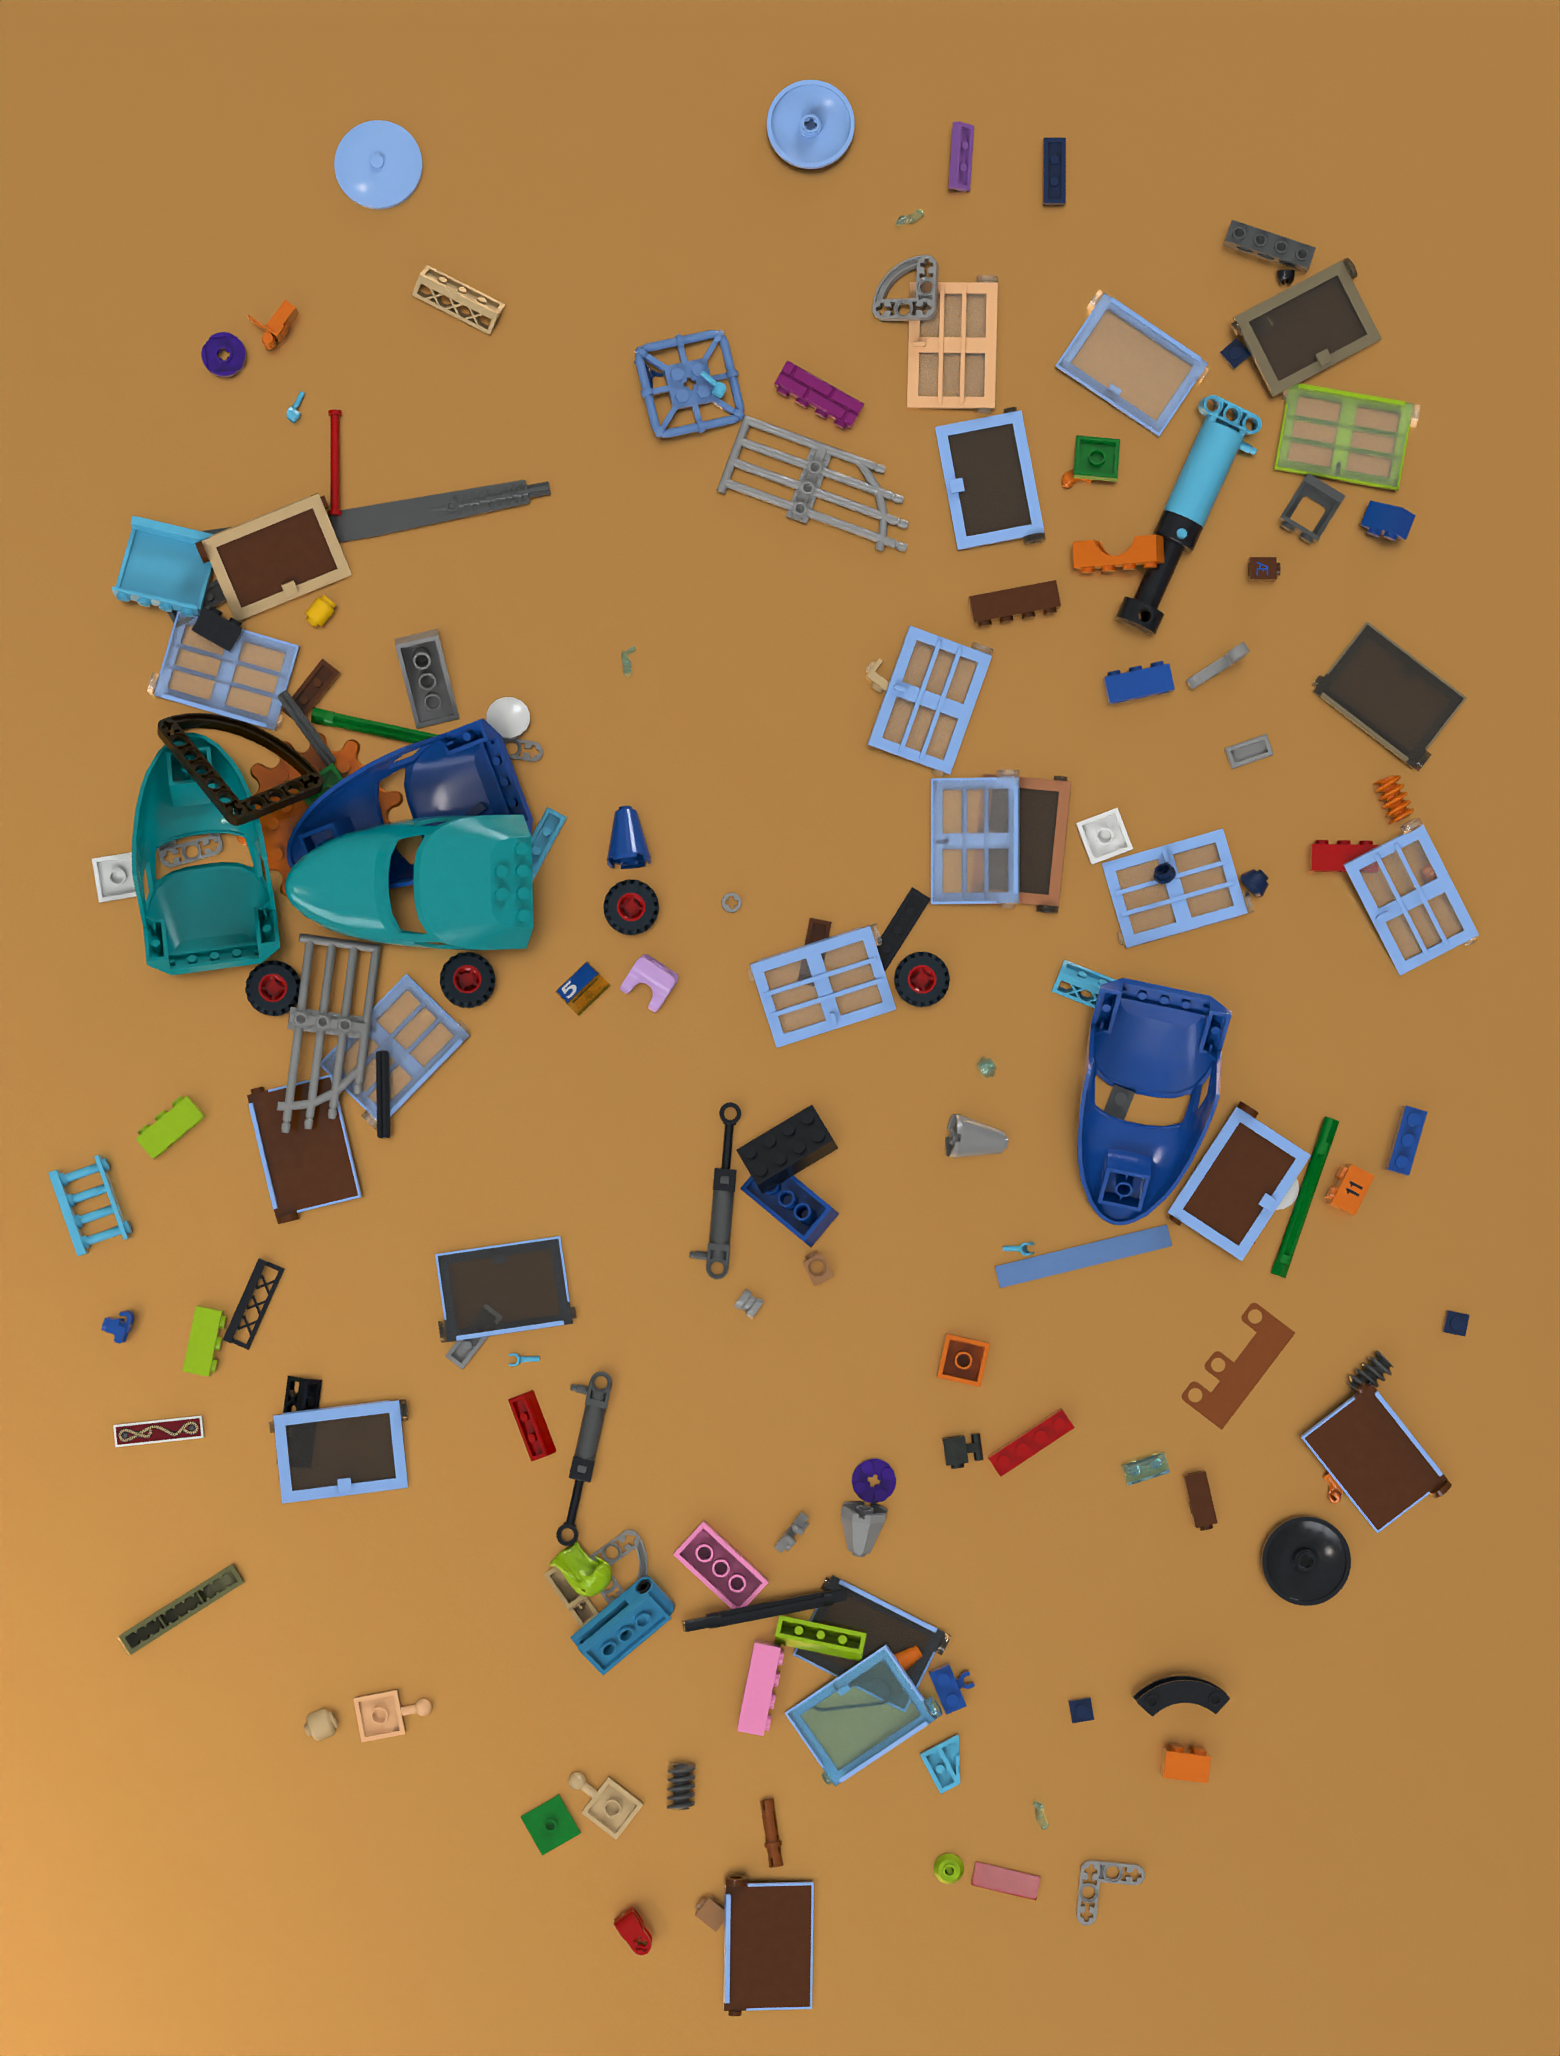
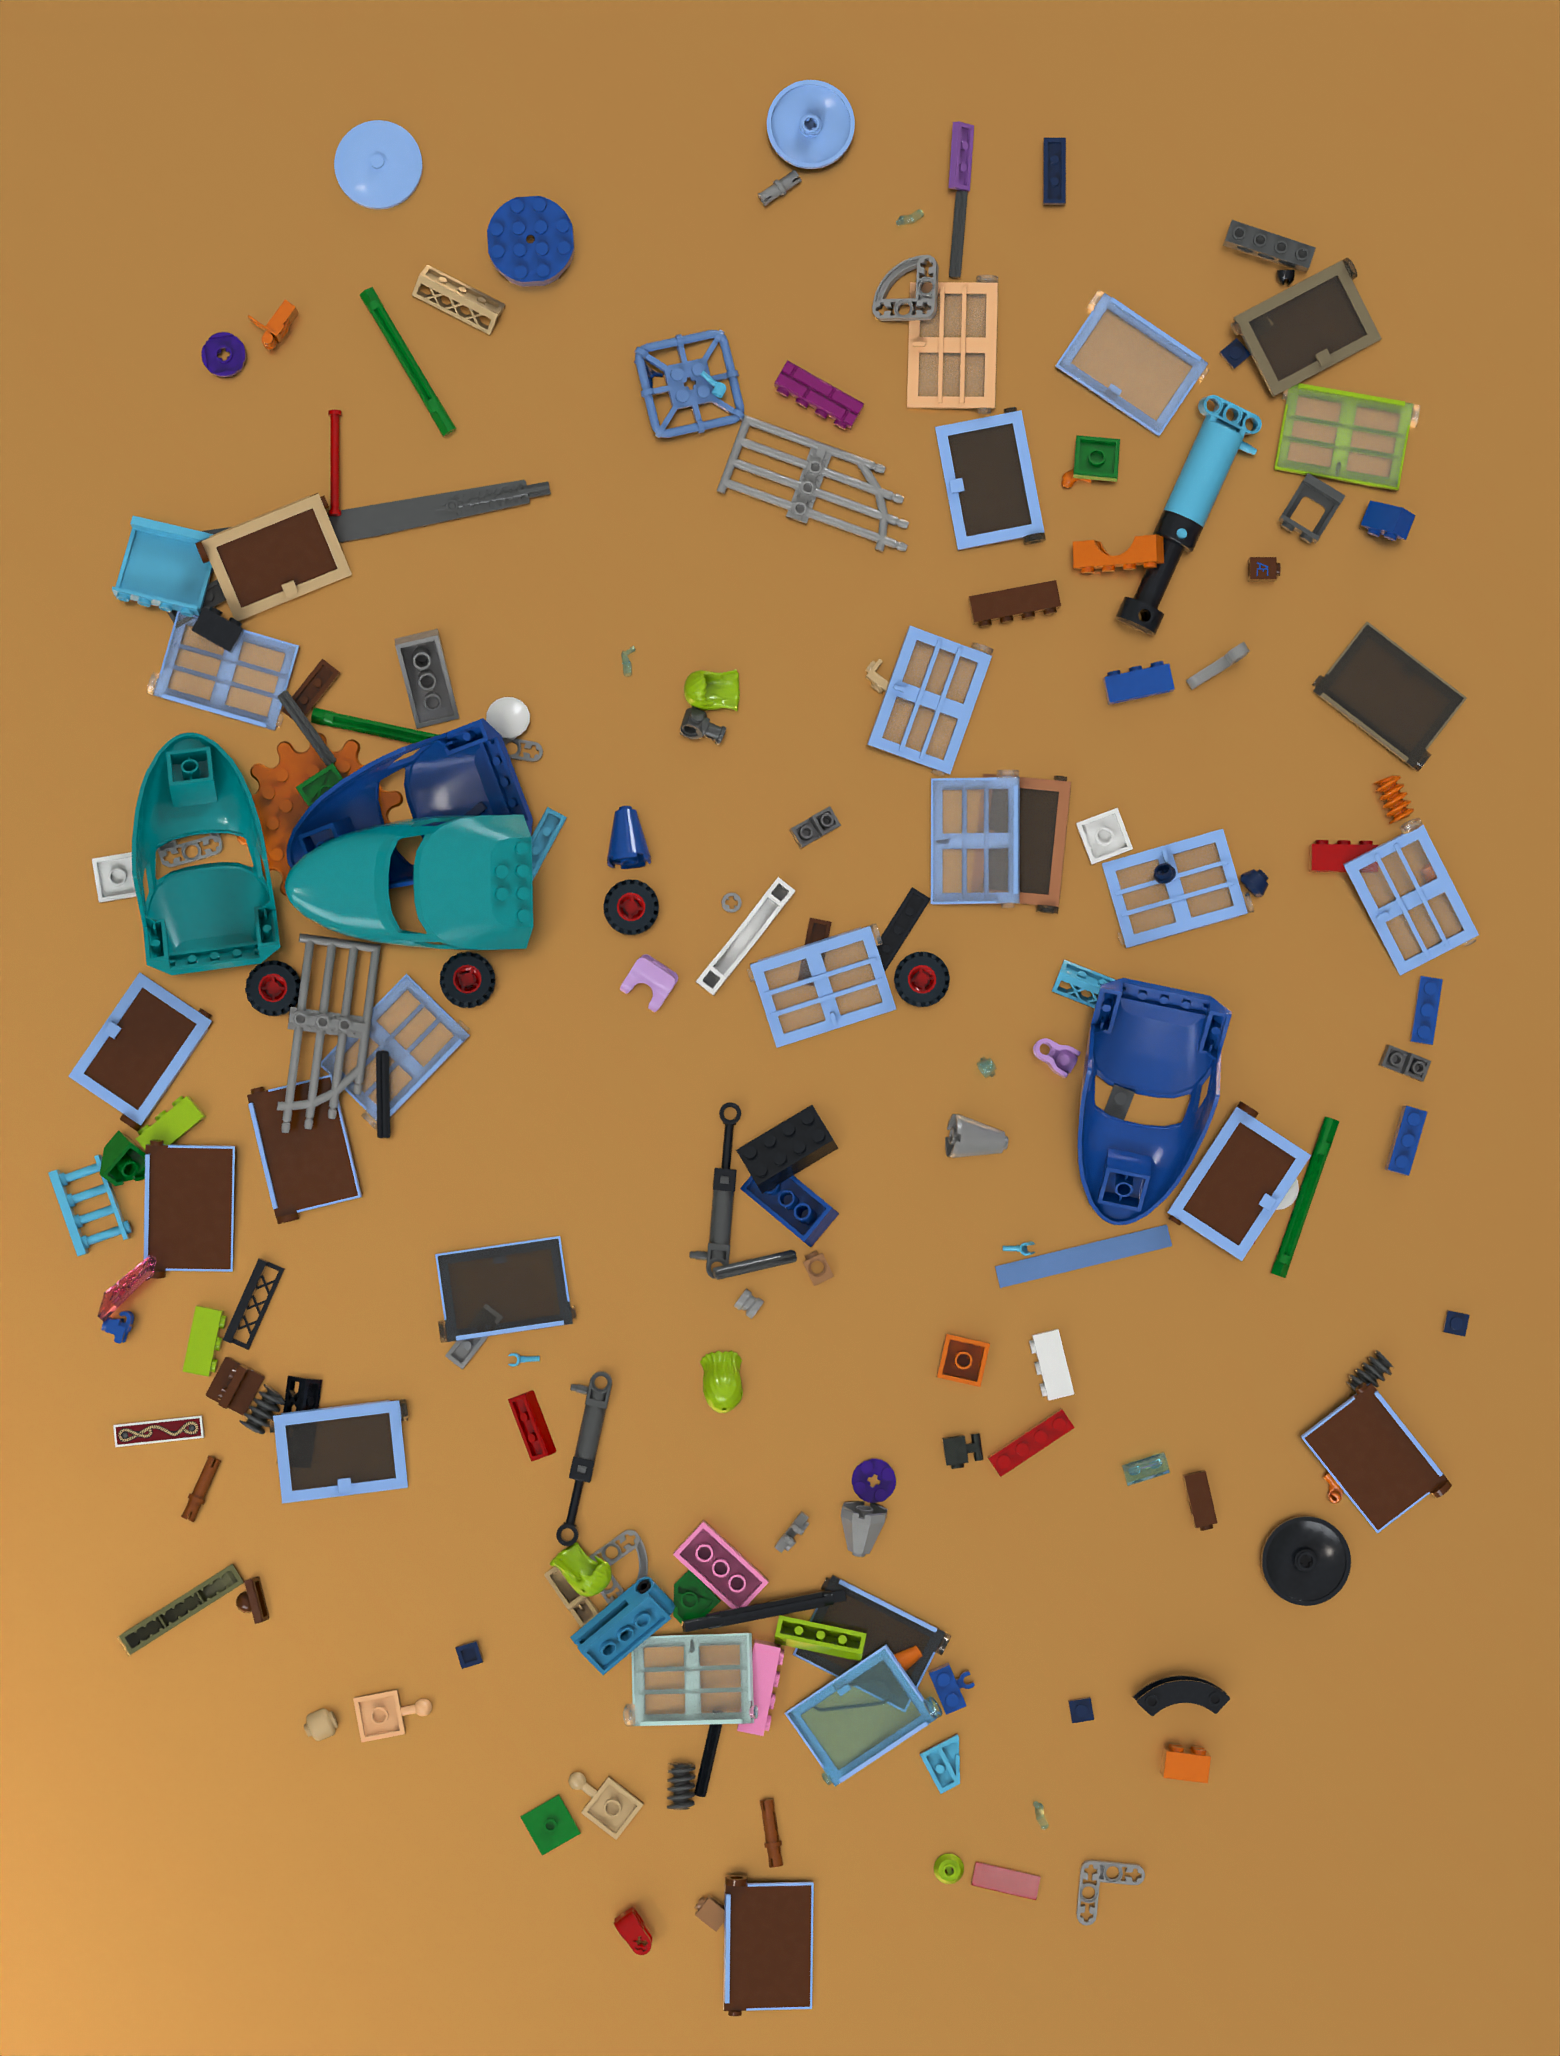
(122, 1160): none -> green slope
(125, 1287): none -> clear pink wing
(141, 1050): none -> reddish brown door
(189, 1207): none -> reddish brown door
(201, 1489): none -> dark orange pin
(234, 1386): none -> reddish brown bracket
(243, 812): dark brown beam -> none
(253, 1600): none -> reddish brown tile
(263, 1410): none -> dark grey piece
(292, 414): medium azure hand -> none
(320, 611): yellow brick -> none
(407, 361): none -> green piece
(469, 1654): none -> dark blue plate
(527, 220): none -> blue piece
(582, 988): panel -> none
(692, 1598): none -> green plate
(692, 1681): none -> clear door
(696, 725): none -> dark grey connector
(707, 1760): none -> black axle
(712, 690): none -> lime piece
(722, 1380): none -> lime piece
(745, 936): none -> white arch
(754, 1264): none -> dark grey axle
(779, 187): none -> light grey pin
(815, 827): none -> flat silver slope
(958, 234): none -> dark grey axle
(1051, 1364): none -> white brick
(1060, 1058): none -> lavender piece
(1242, 1375): dark orange piece -> none
(1249, 751): light grey tile -> none
(1349, 1189): orange brick -> none
(1405, 1063): none -> flat silver slope
(1426, 1010): none -> blue plate

